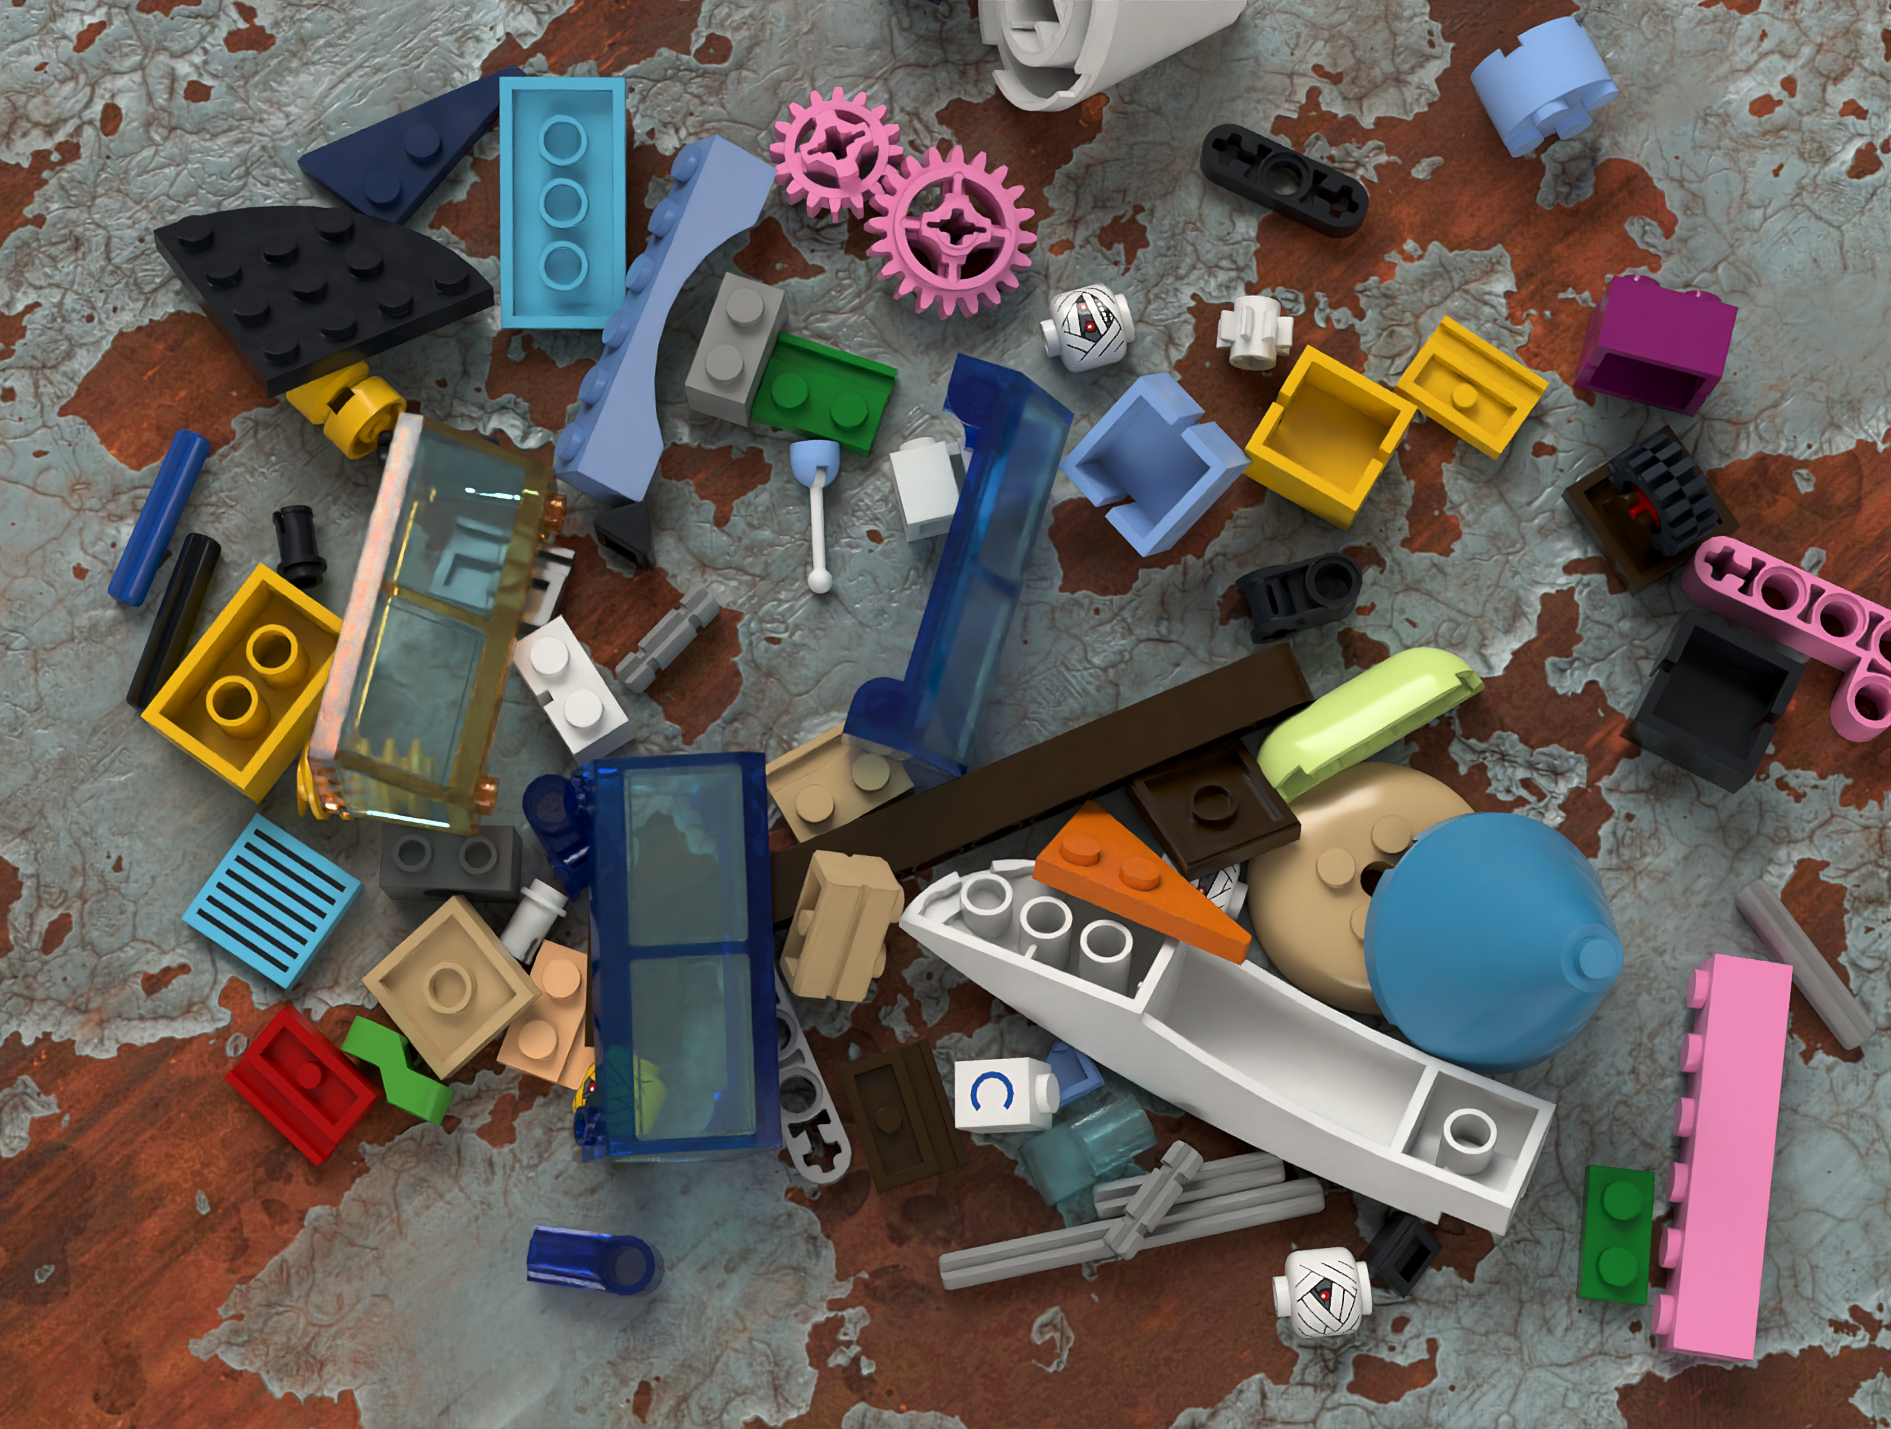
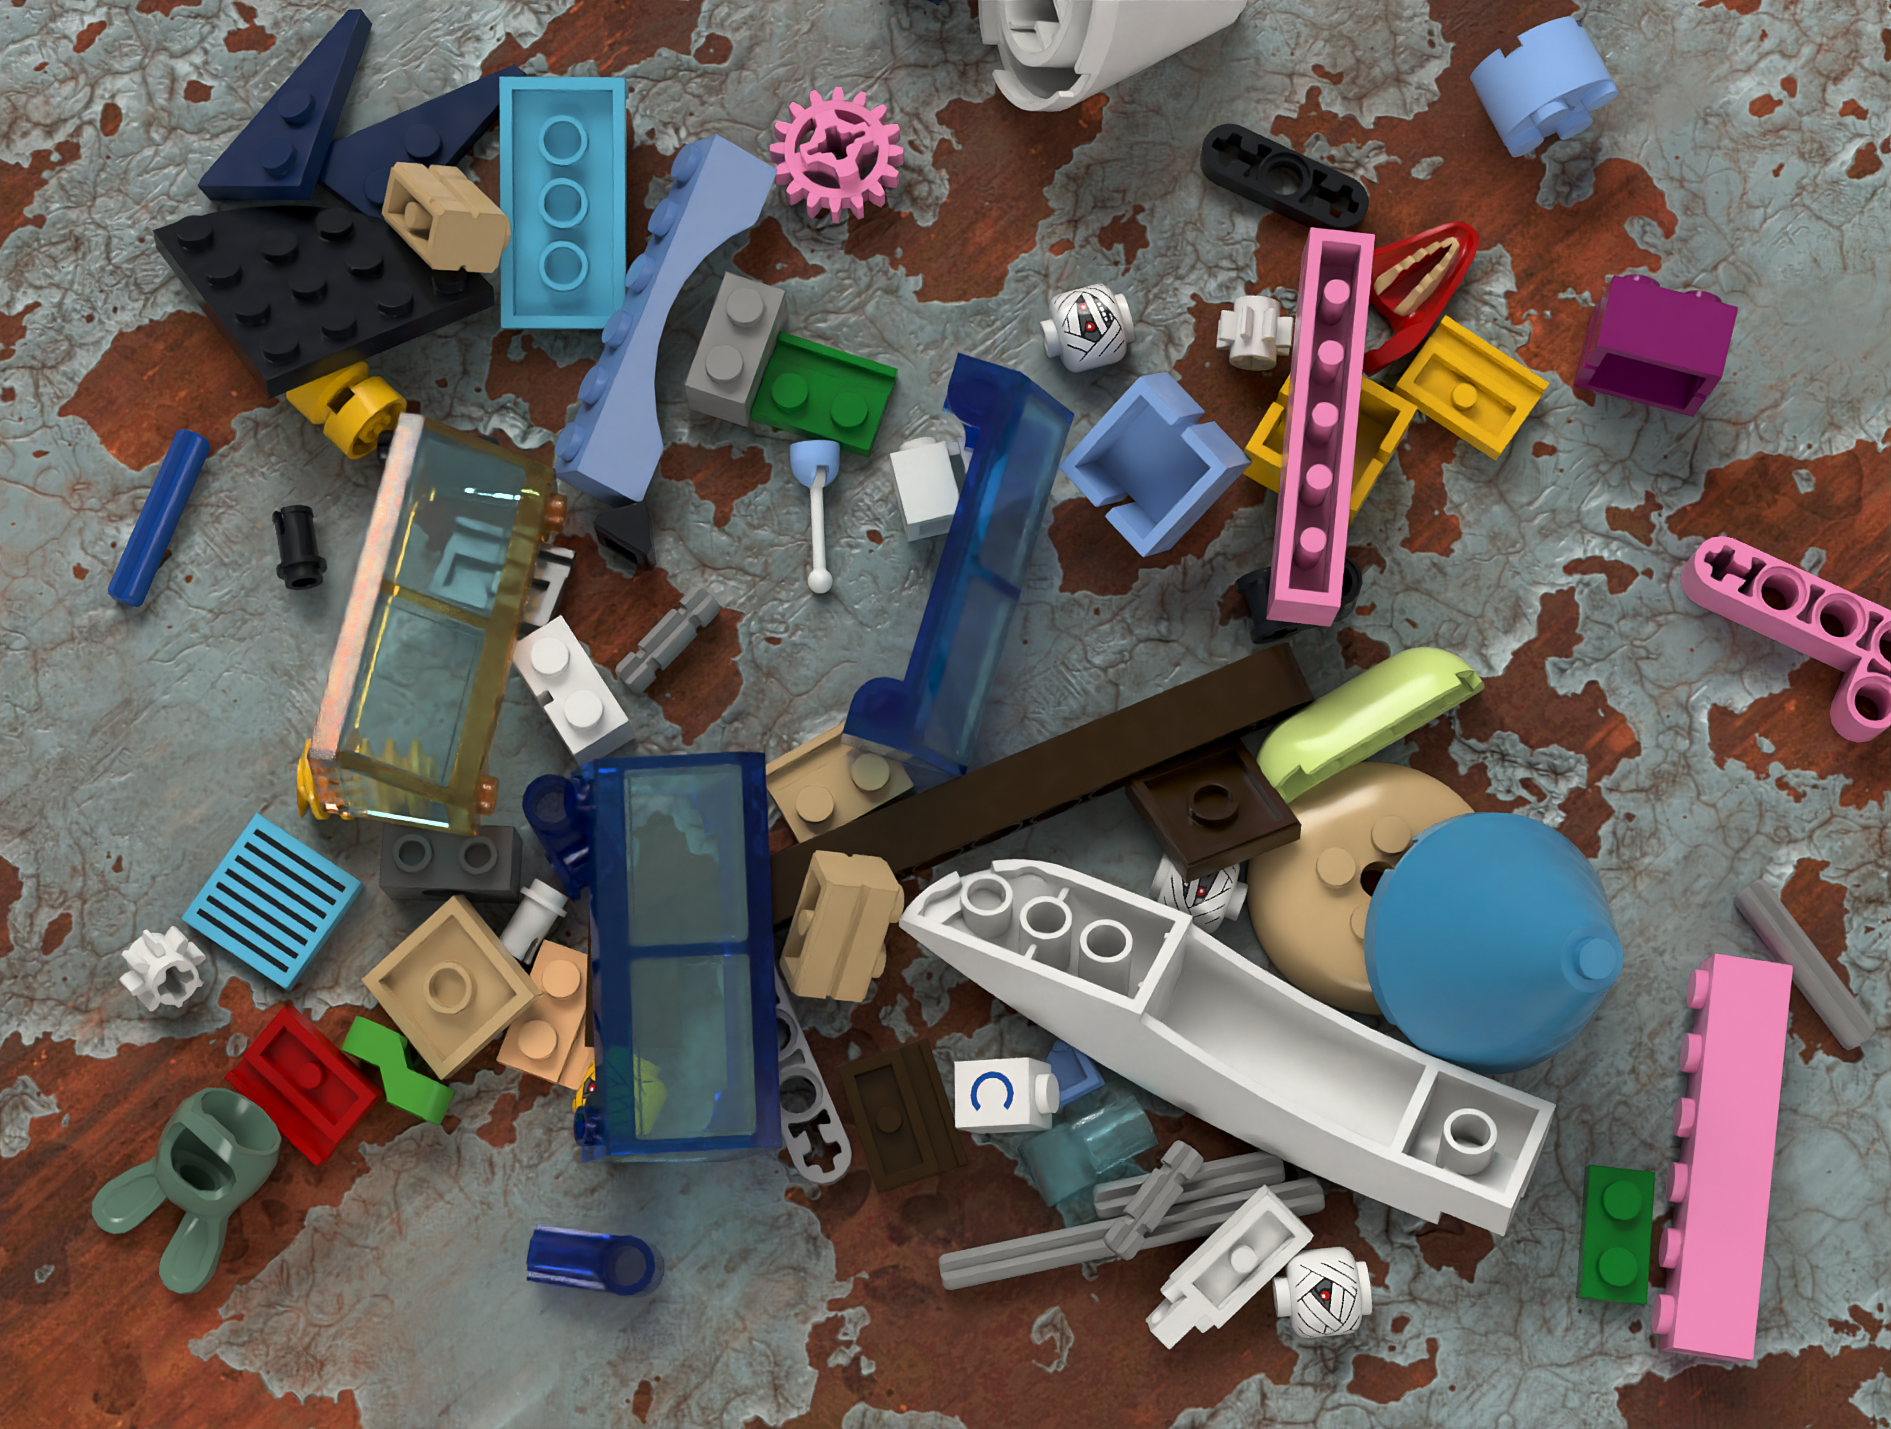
(162, 968): none -> white gear
(174, 619): black axle -> none
(206, 1163): none -> sand green piece
(251, 684): yellow brick -> none
(290, 136): none -> dark blue wing
(445, 218): none -> tan brick
(976, 231): bright pink gear -> none
(1118, 872): orange wing -> none
(1229, 1267): none -> white hinge
(1321, 427): none -> bright pink brick
(1400, 1252): black slope -> none
(1414, 284): none -> red animal
(1649, 510): plate -> none
(1709, 697): black piece -> none

